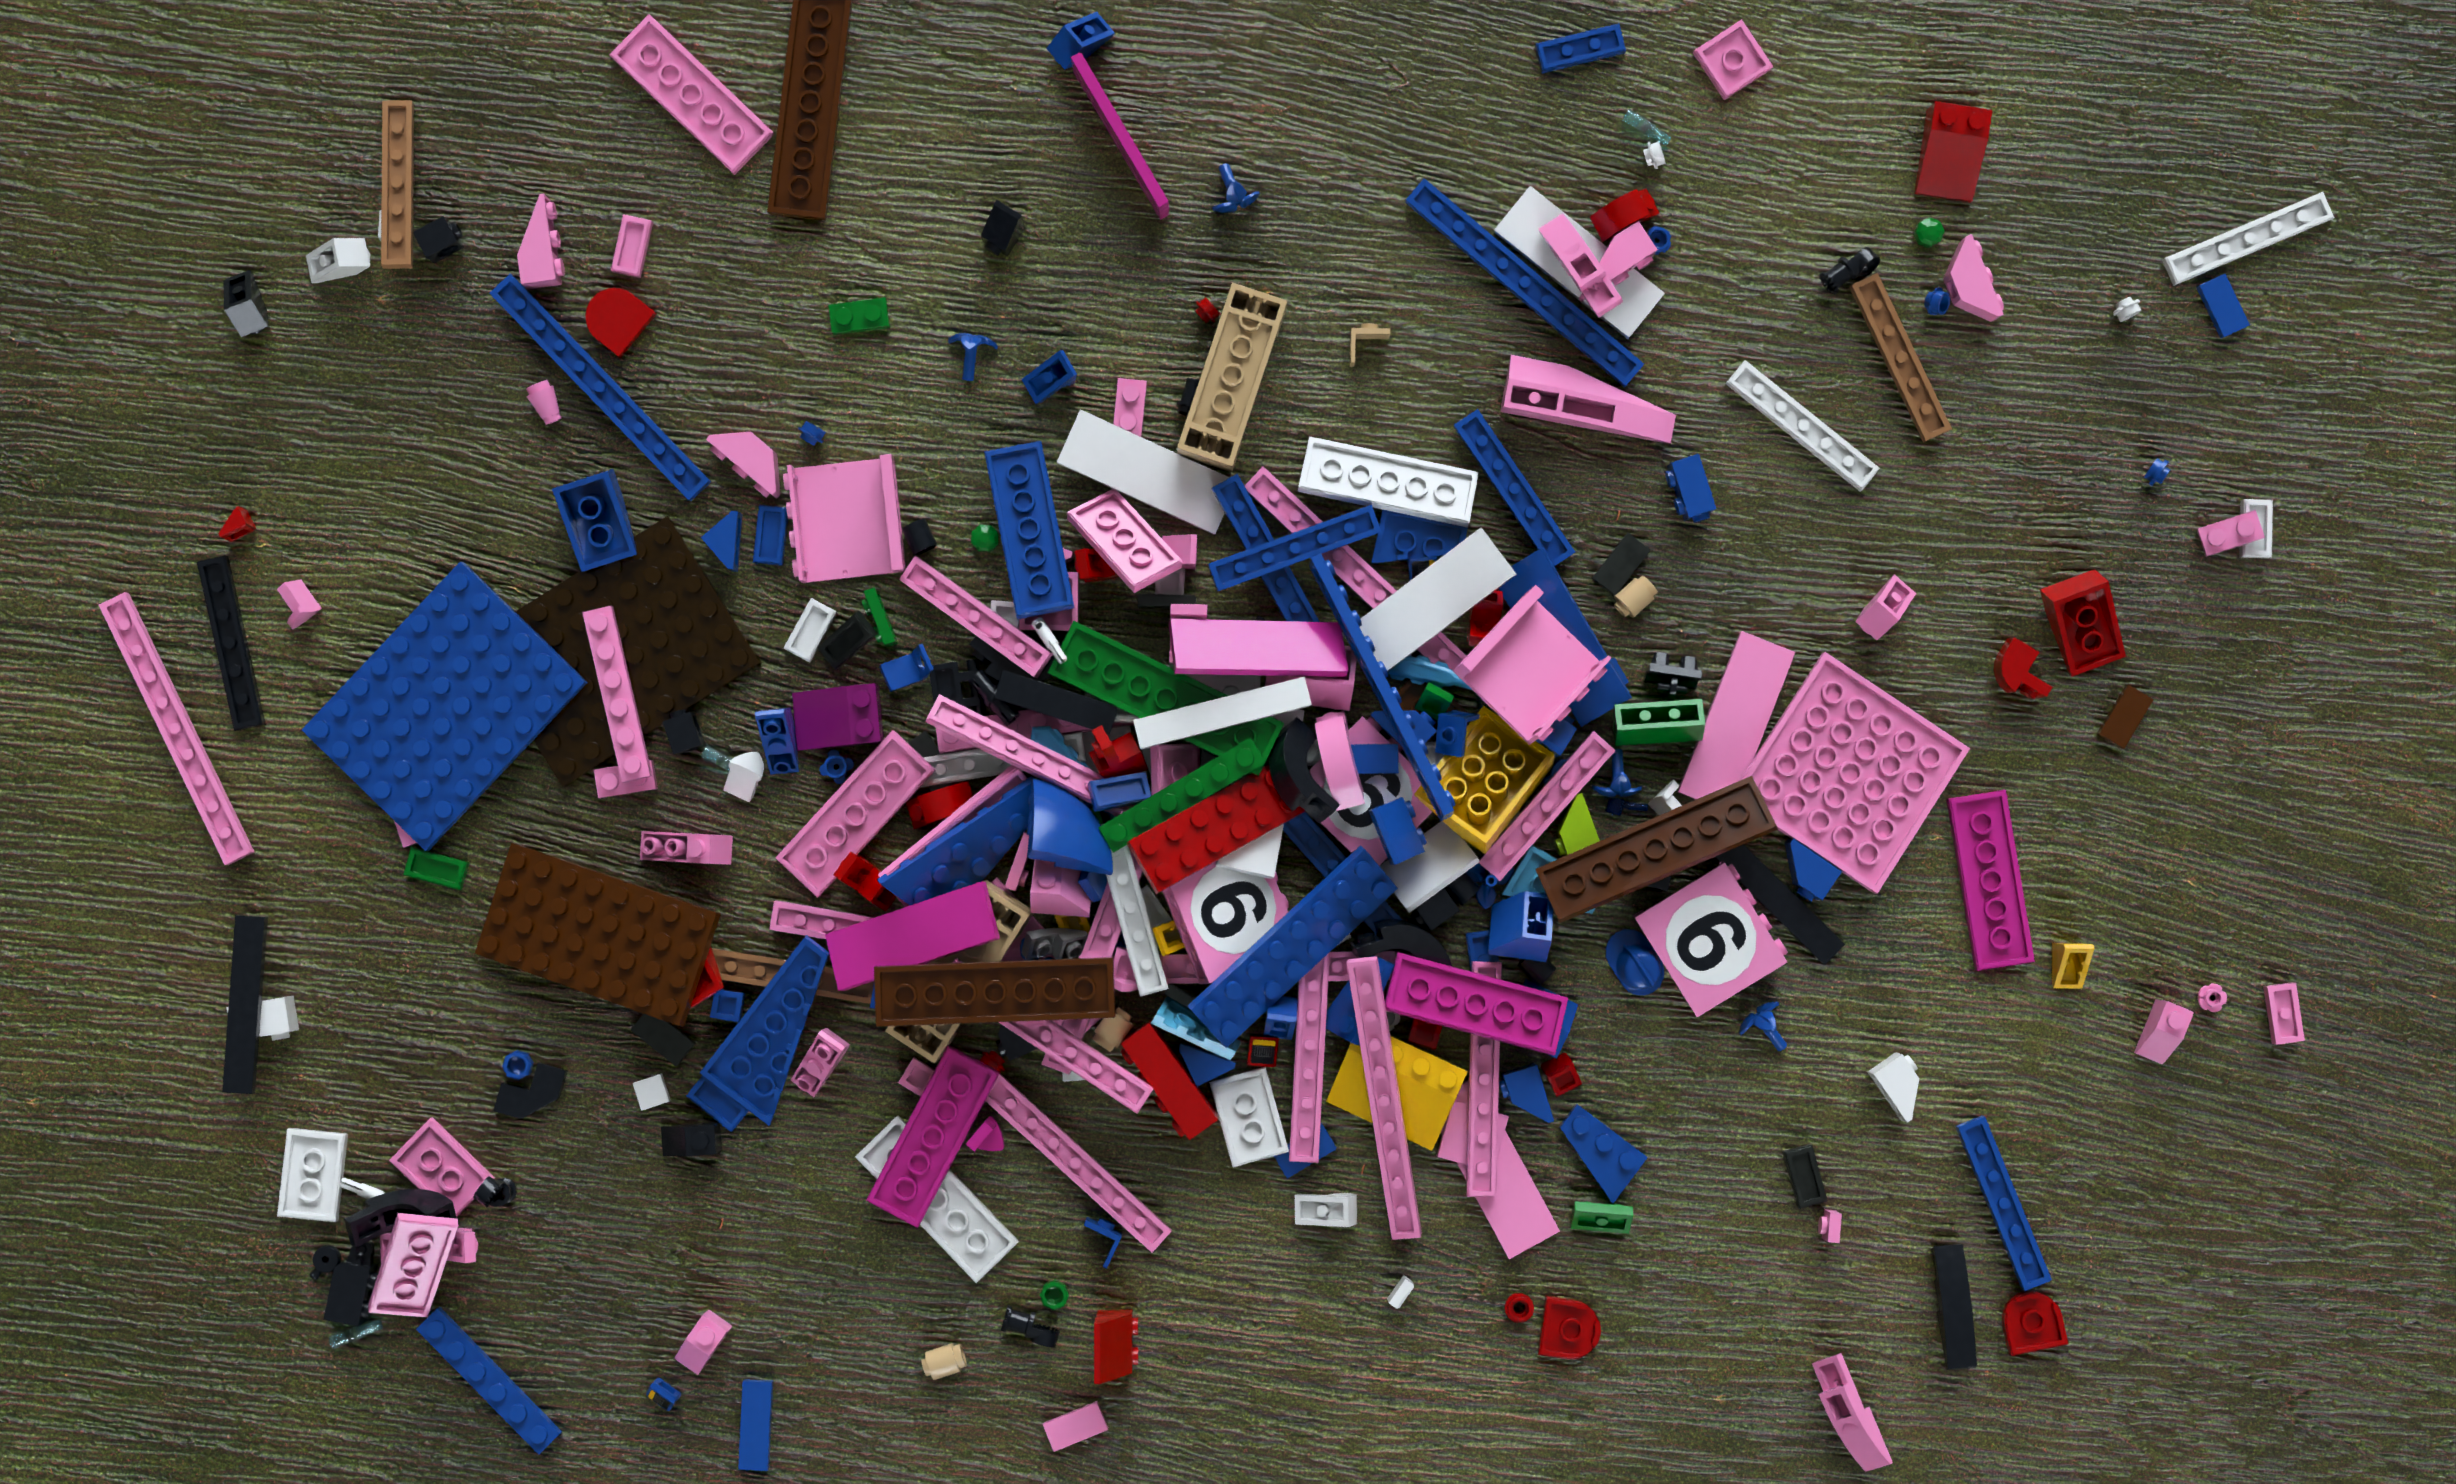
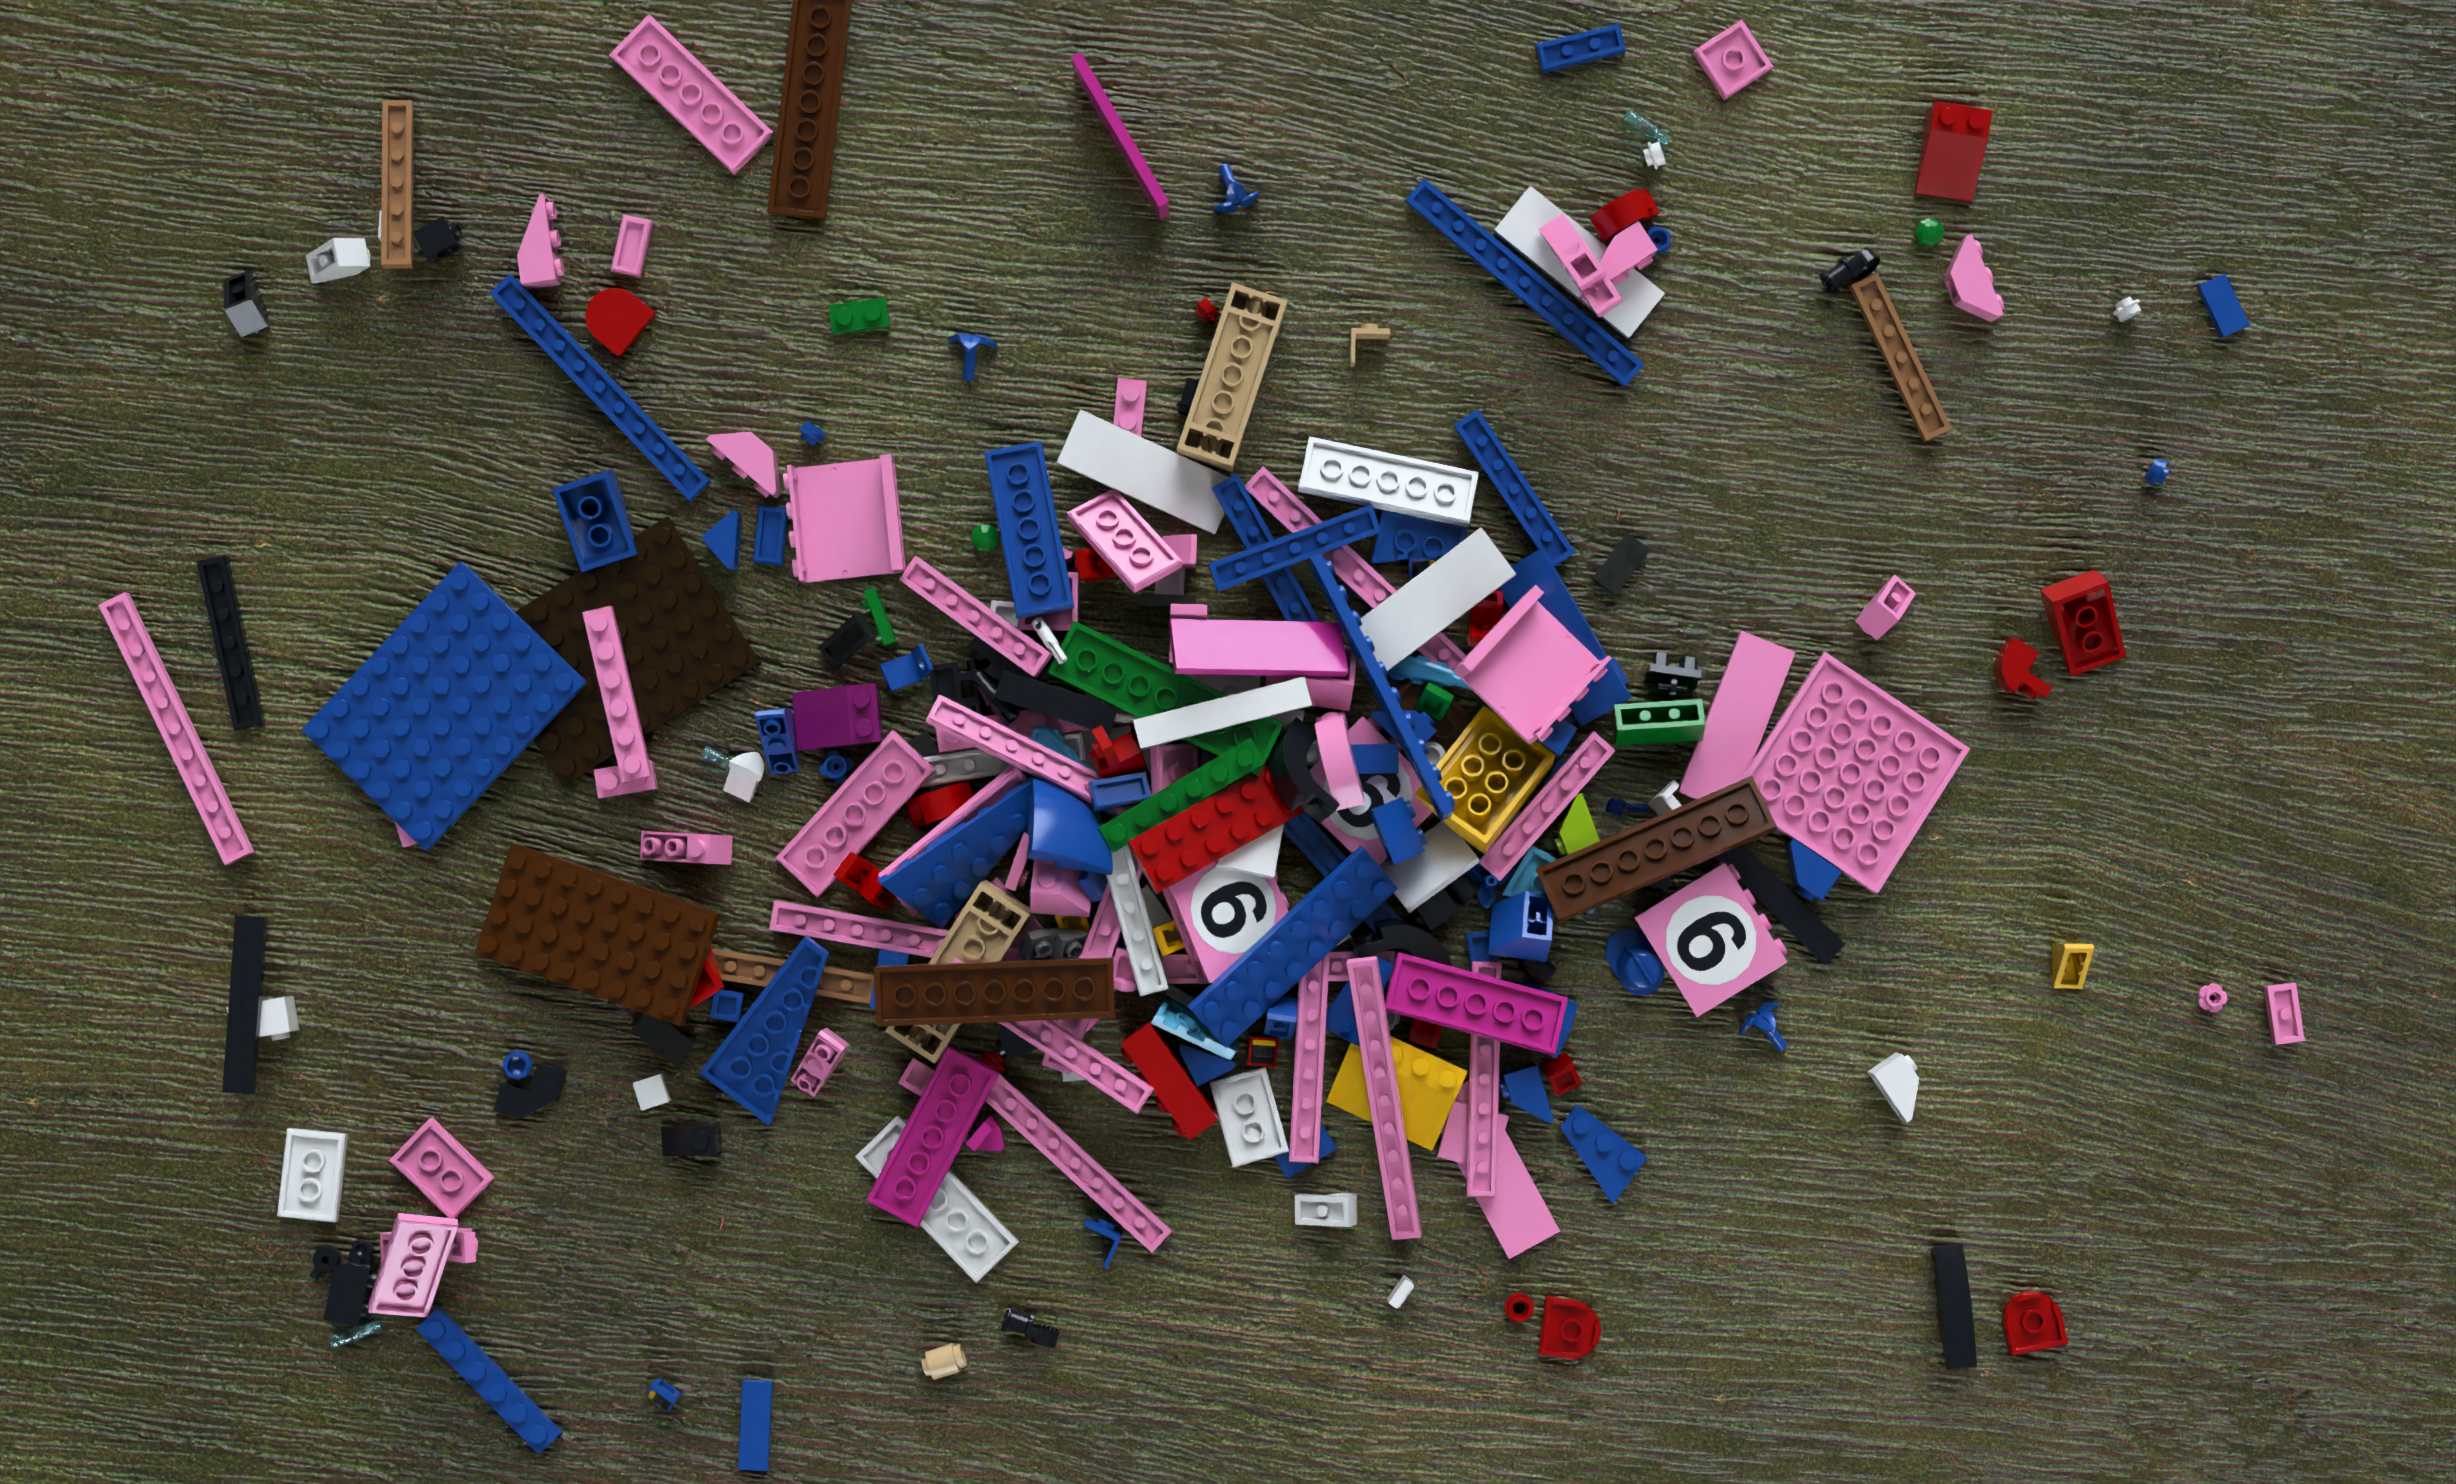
(237, 525): red slope -> none
(299, 601): bright pink tile -> none
(367, 1191): white piece -> none
(383, 1209): black arch -> none
(436, 868): green tile -> none
(488, 1192): black connector -> none
(544, 401): bright pink cone -> none
(683, 732): black brick -> none
(702, 1341): bright pink slope -> none
(717, 1103): blue tile -> none
(810, 630): white tile -> none
(913, 935): dark pink tile -> none
(919, 537): black beam -> none
(1002, 229): black slope -> none
(1050, 377): blue slope -> none
(1054, 1294): green tile -> none
(1075, 1426): bright pink tile -> none
(1079, 36): blue slope -> none
(1113, 1030): tan brick -> none
(1114, 1344): red slope -> none
(1452, 732): blue bracket -> none
(1577, 399): bright pink wedge -> none
(1601, 1217): green plate -> none
(1620, 782): blue plant -> none
(1635, 597): tan brick -> none
(1691, 488): blue brick -> none
(1802, 426): white tile -> none
(1804, 1176): pearl dark grey tile -> none
(1830, 1226): bright pink plate -> none
(1848, 1416): bright pink slope -> none
(1937, 302): blue plate -> none
(1990, 880): dark pink tile -> none
(2003, 1203): blue plate -> none
(2125, 716): reddish brown tile -> none
(2163, 1031): bright pink slope -> none
(2230, 533): bright pink plate -> none
(2248, 238): white tile -> none
(2264, 510): white tile -> none

